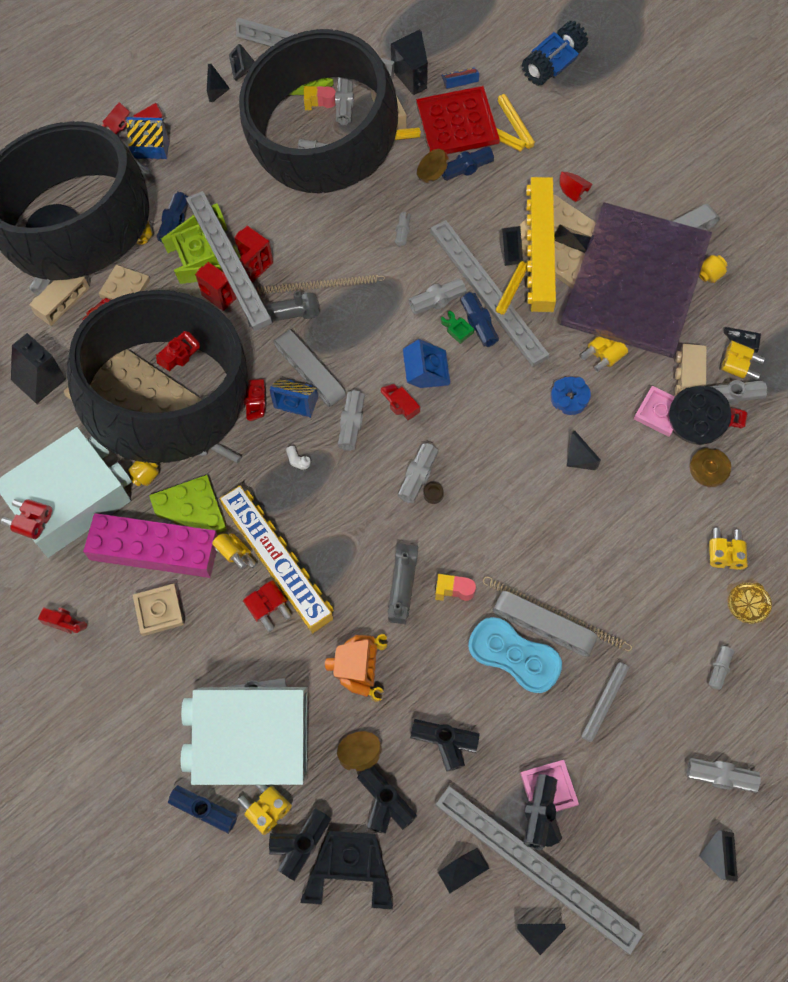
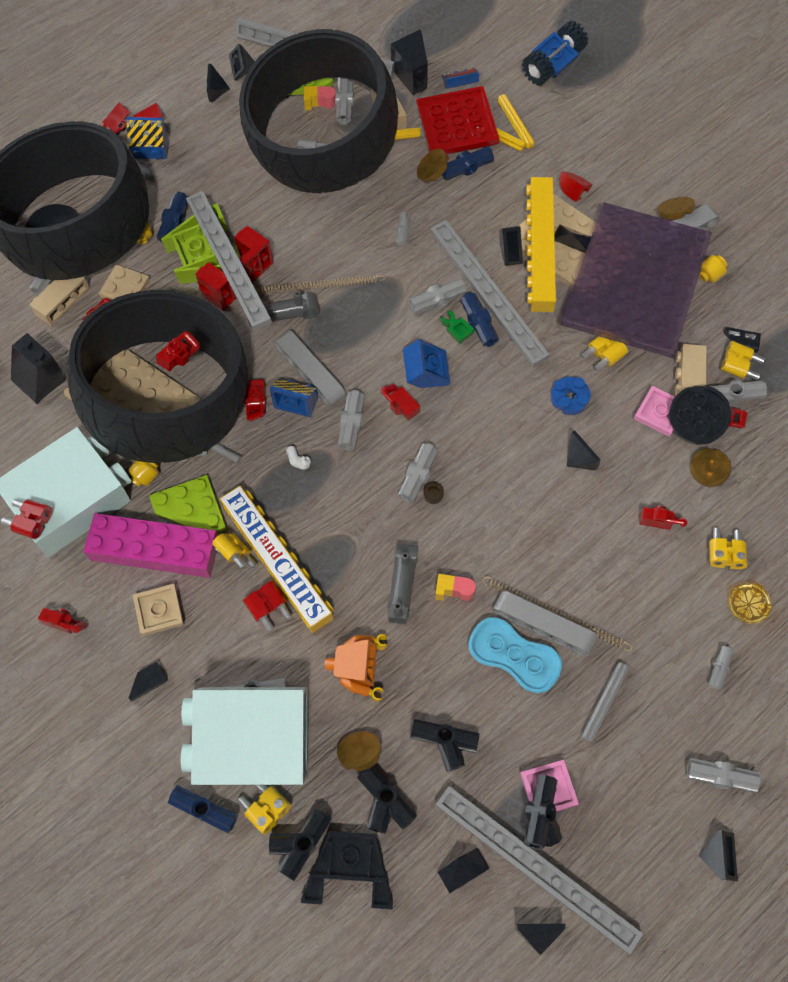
(147, 680): none -> black tile
(512, 288): yellow axle -> none
(660, 518): none -> red piece
(676, 208): none -> pearl gold tile

